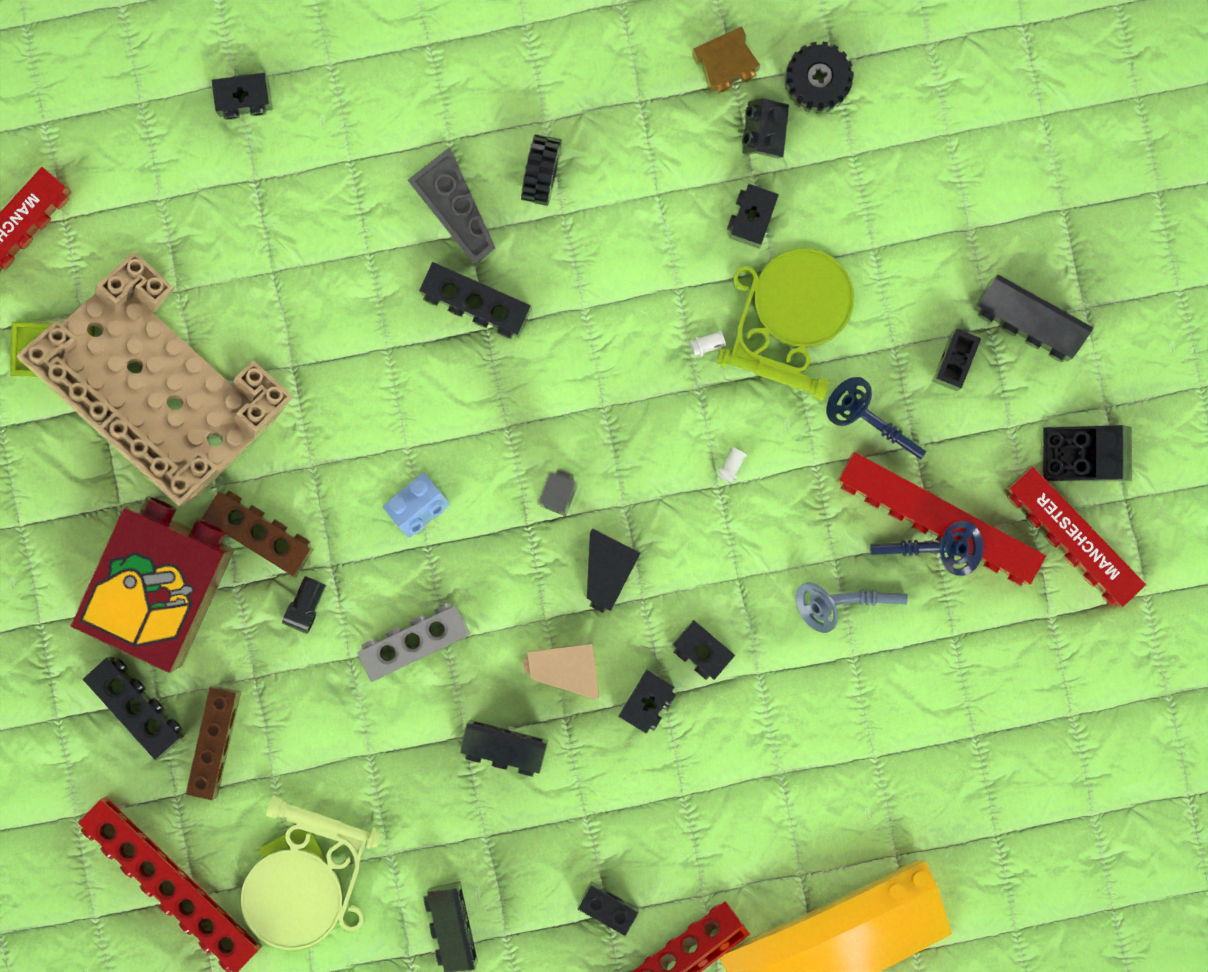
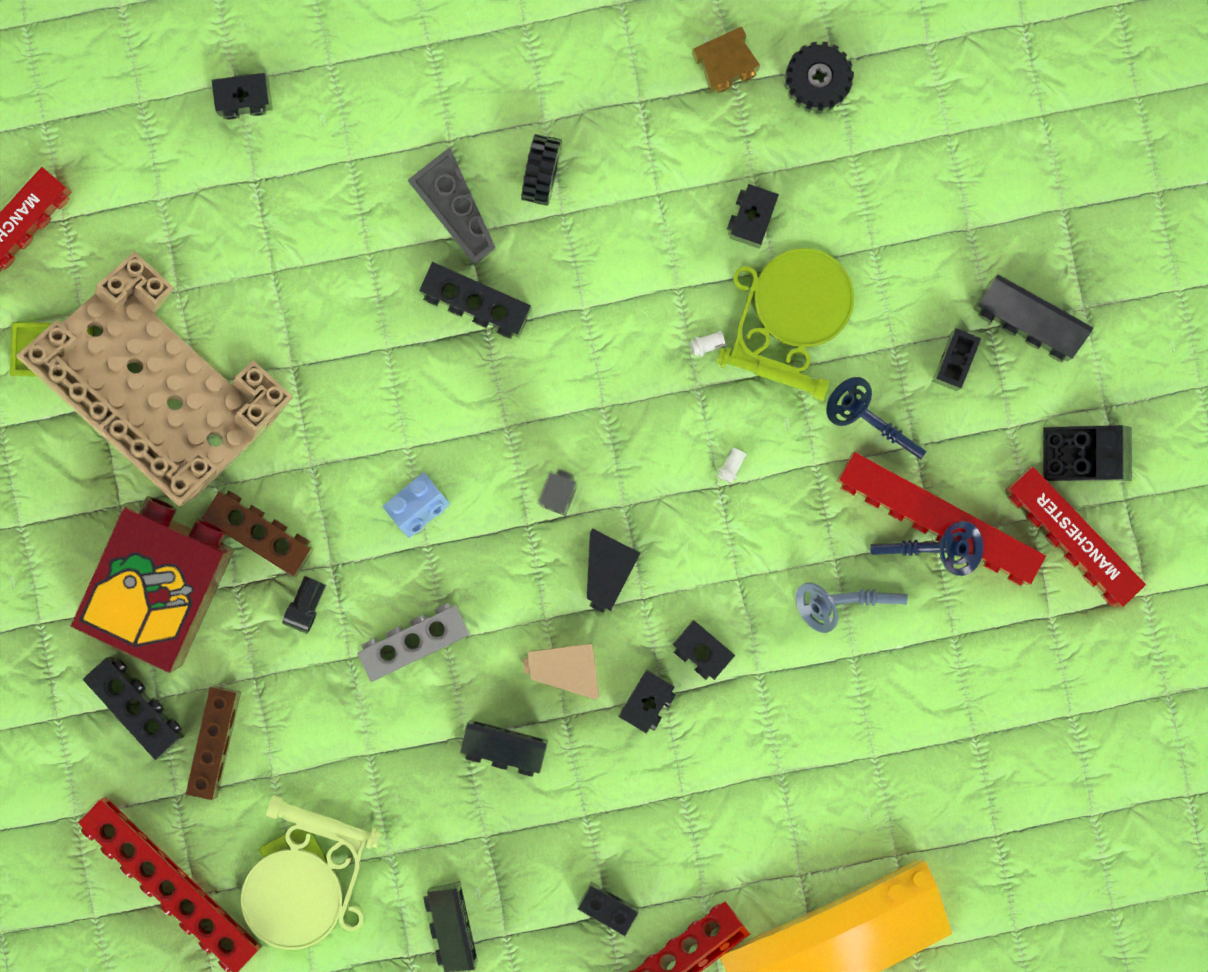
(765, 128): black bracket -> none

